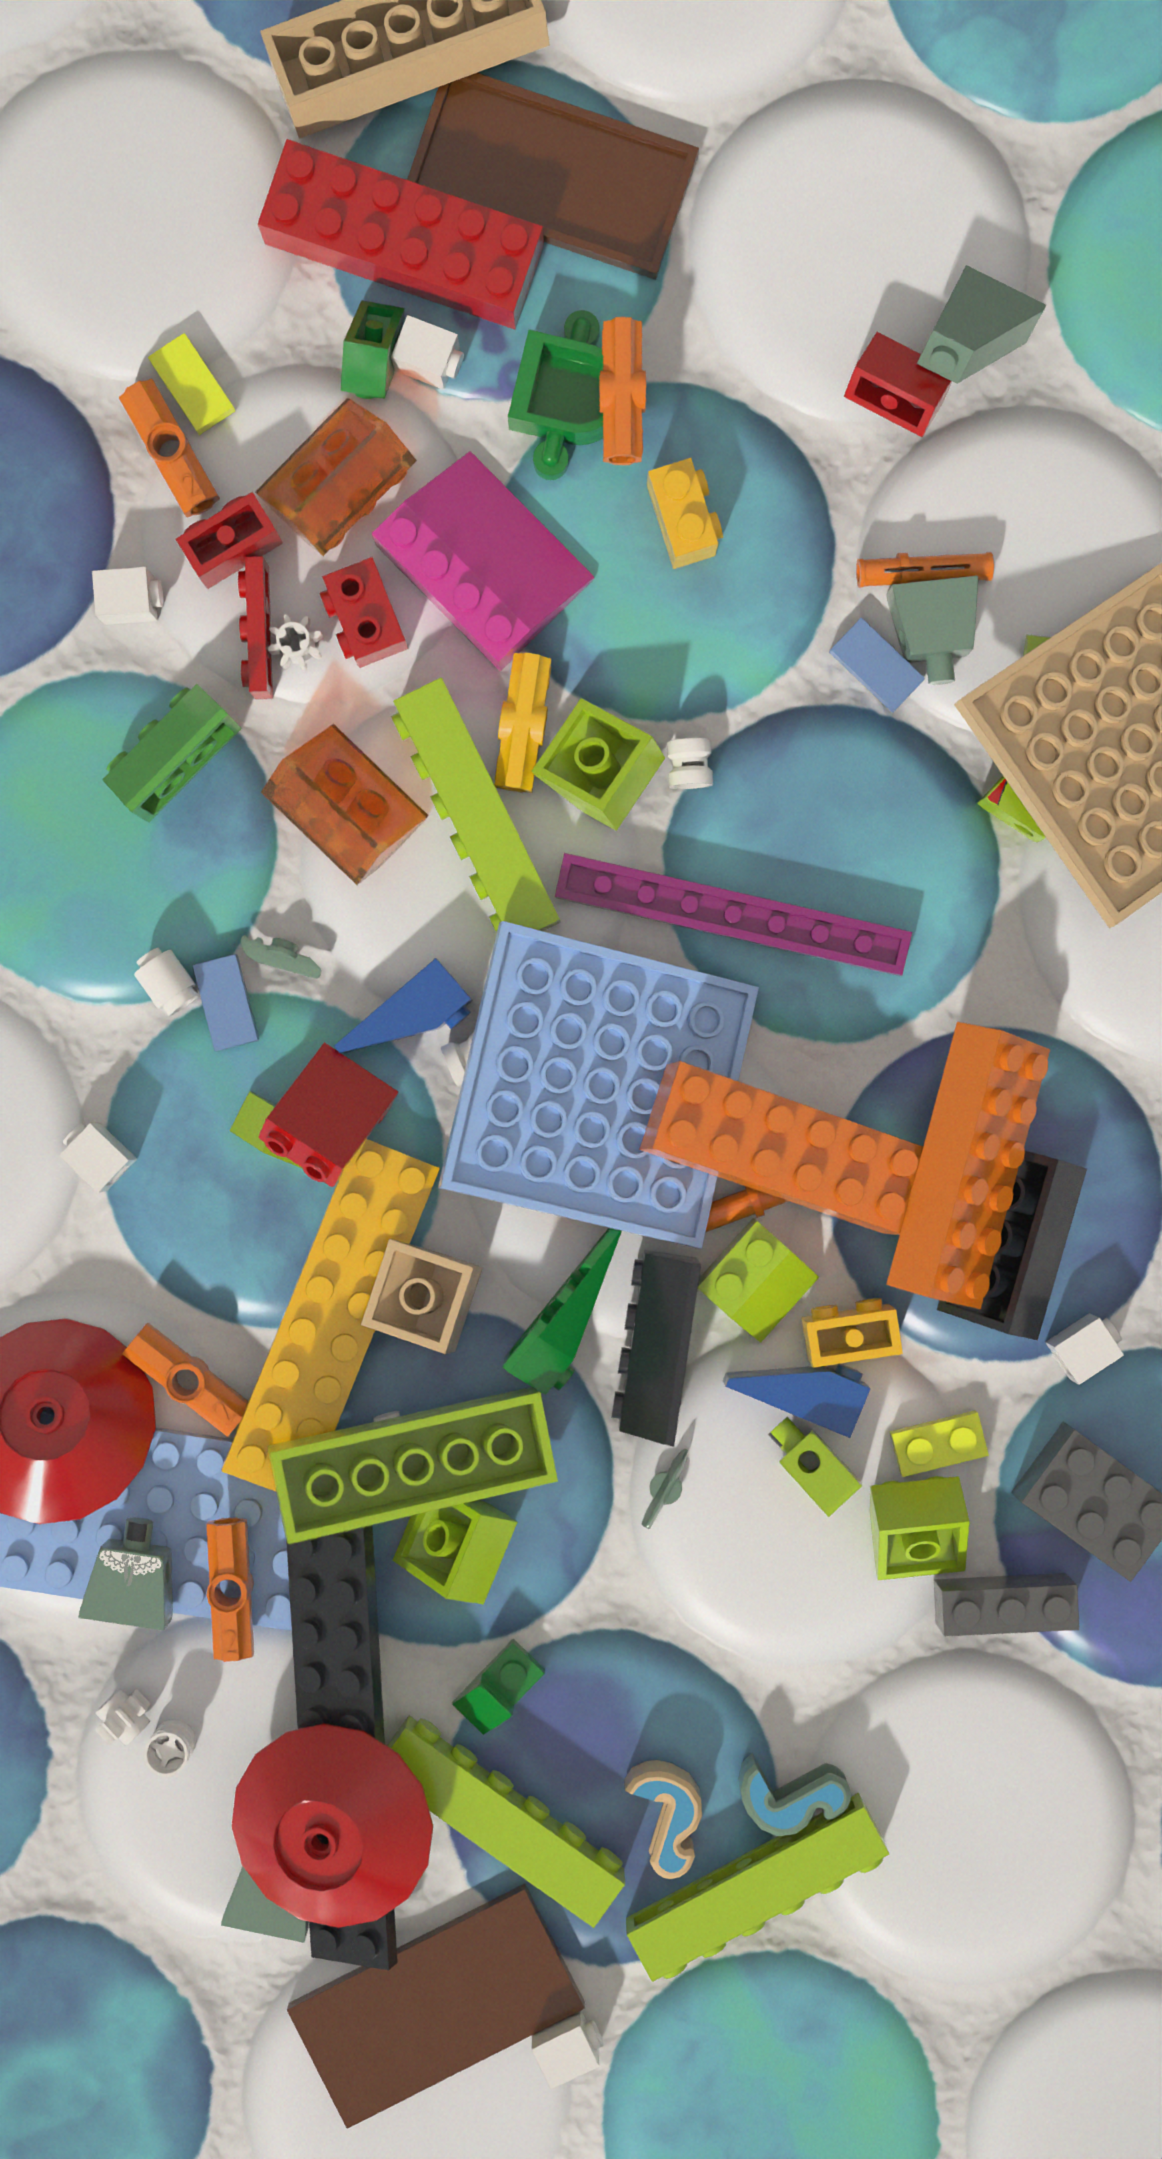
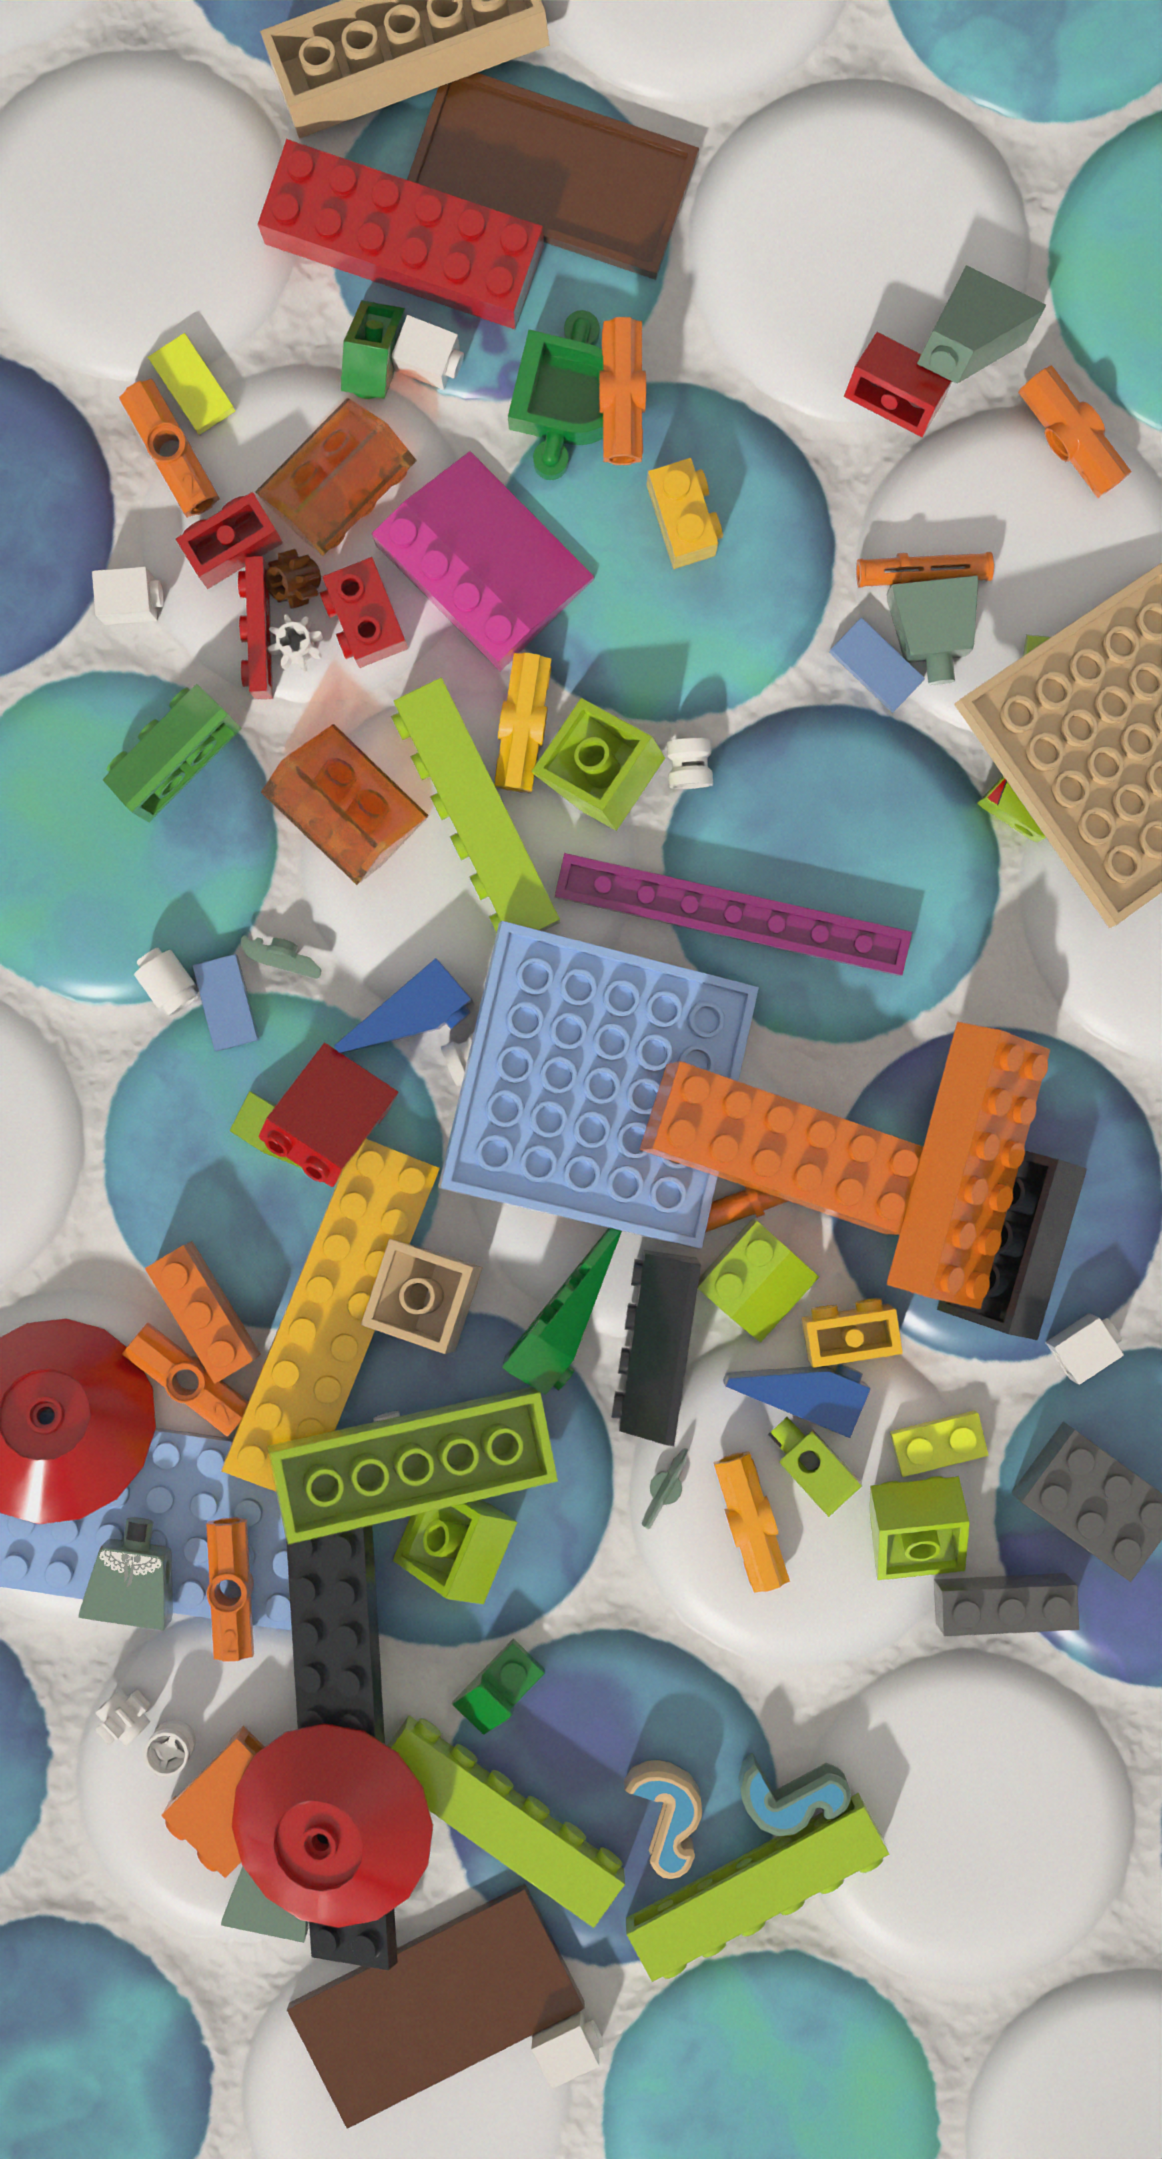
(96, 1155): white brick -> none
(203, 1312): none -> orange brick
(205, 1807): none -> orange panel
(293, 578): none -> reddish brown gear
(751, 1522): none -> light orange piece
(1074, 431): none -> orange piece

